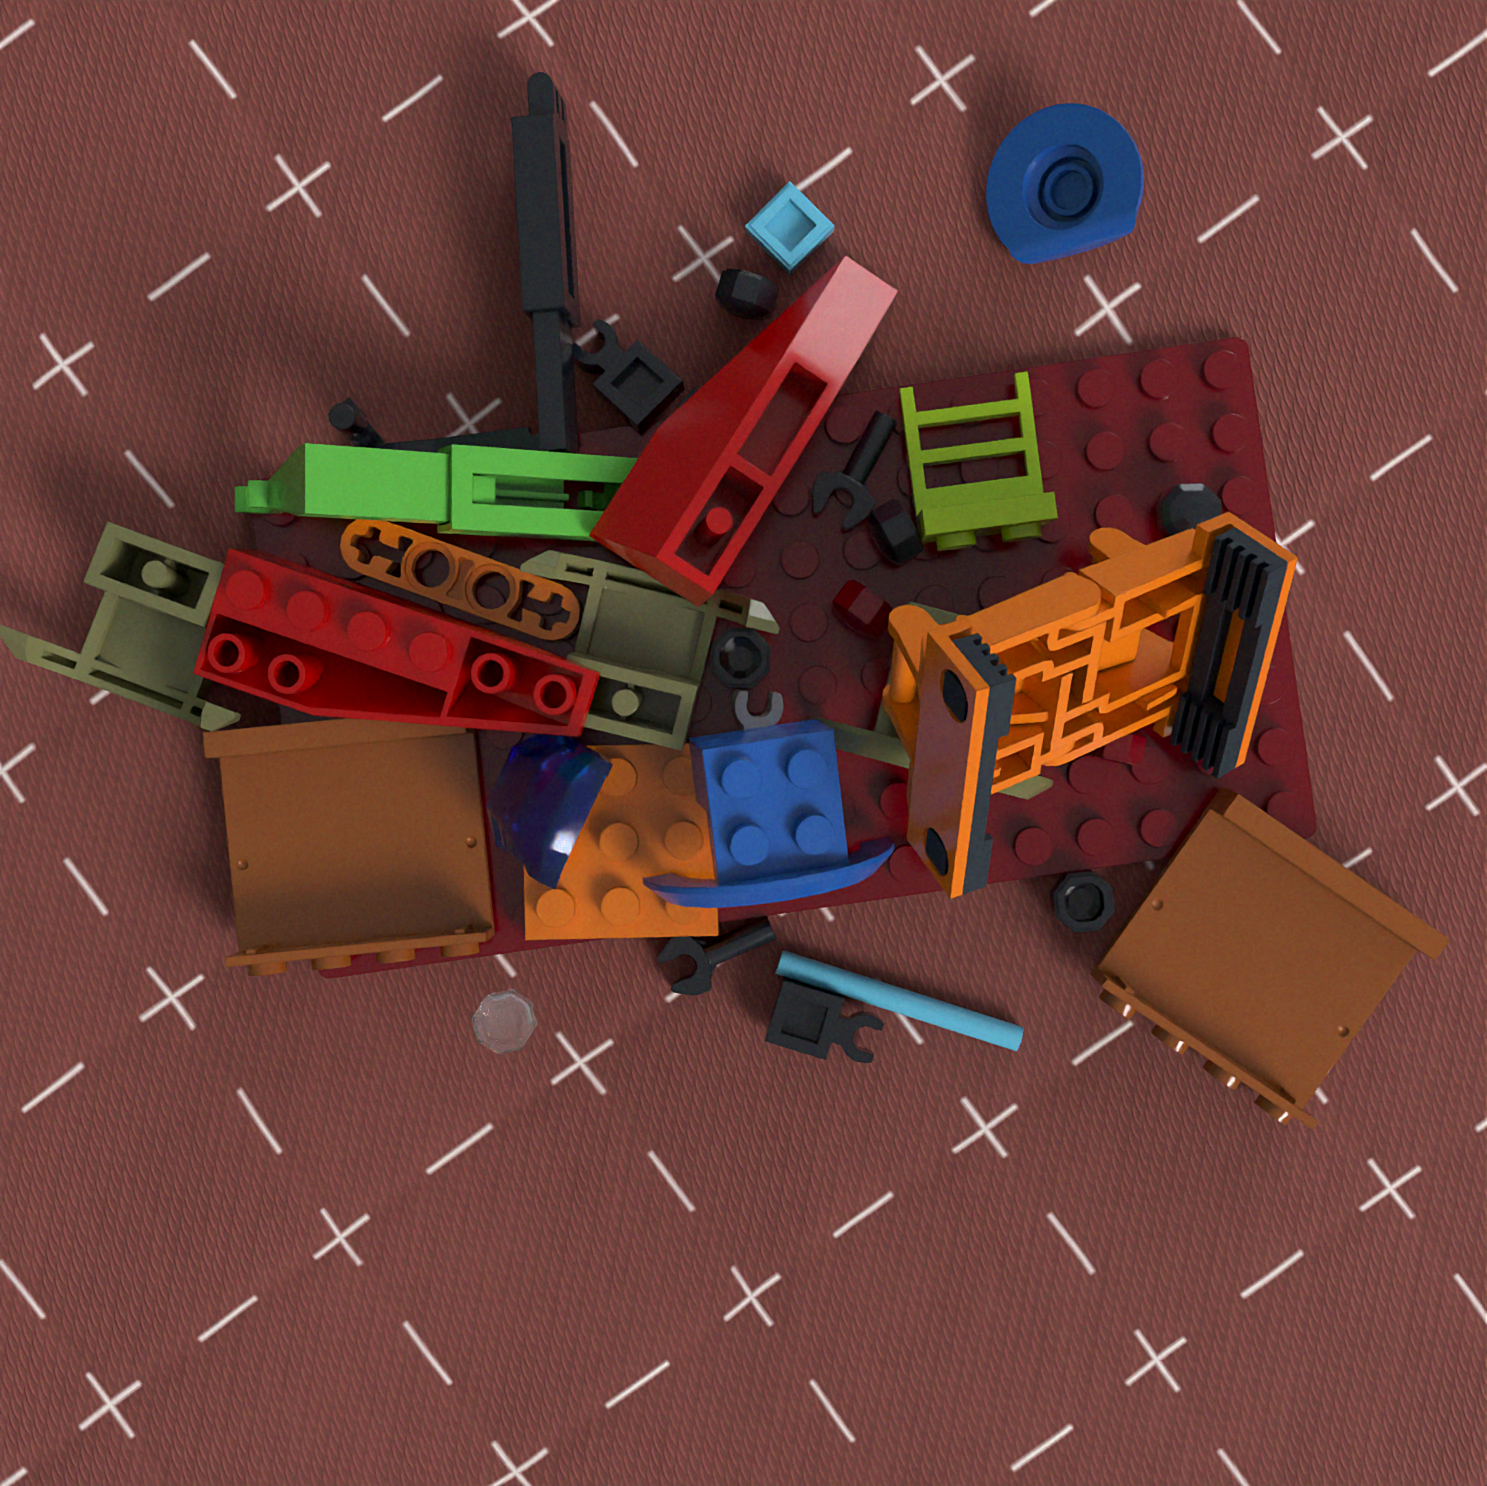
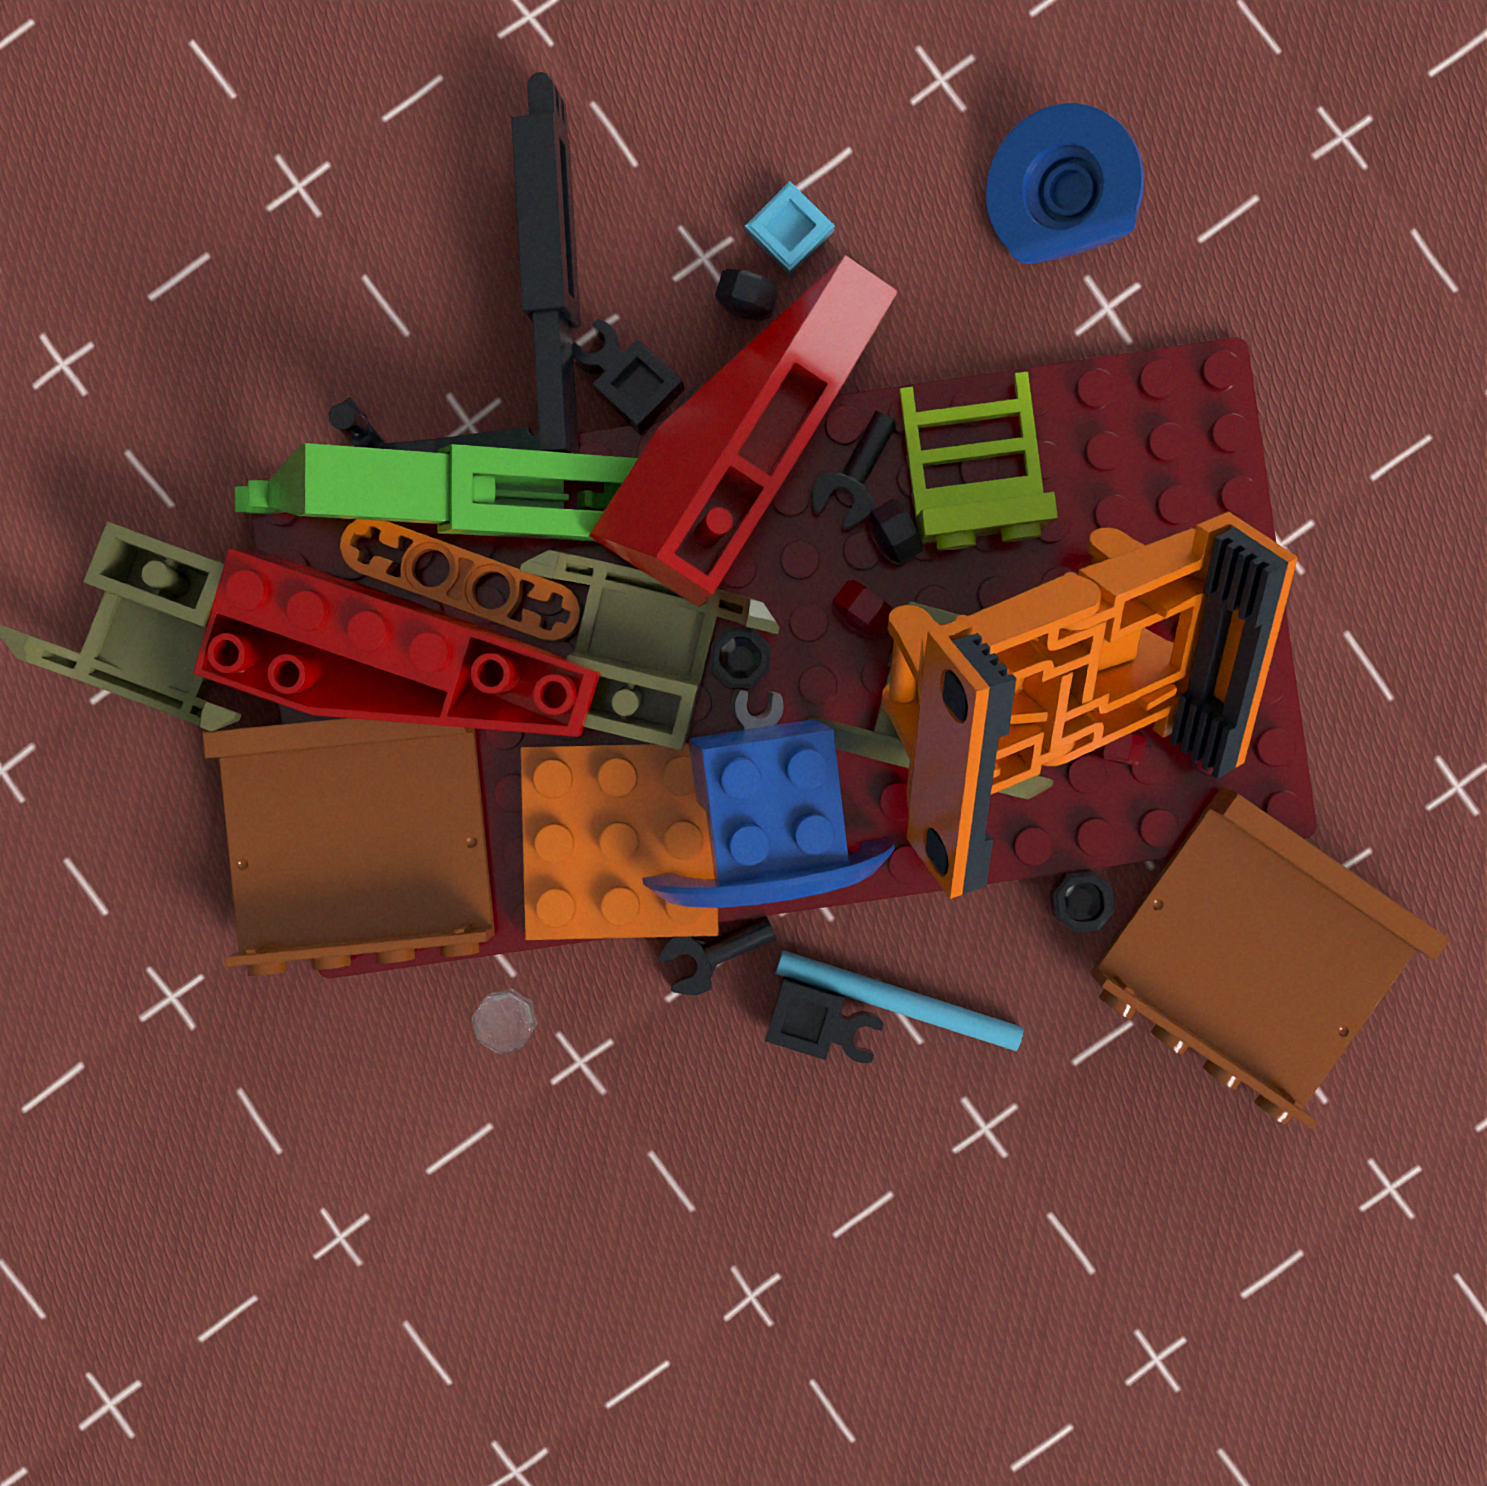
(545, 801): clear blue slope -> none
(1185, 508): black tile -> none

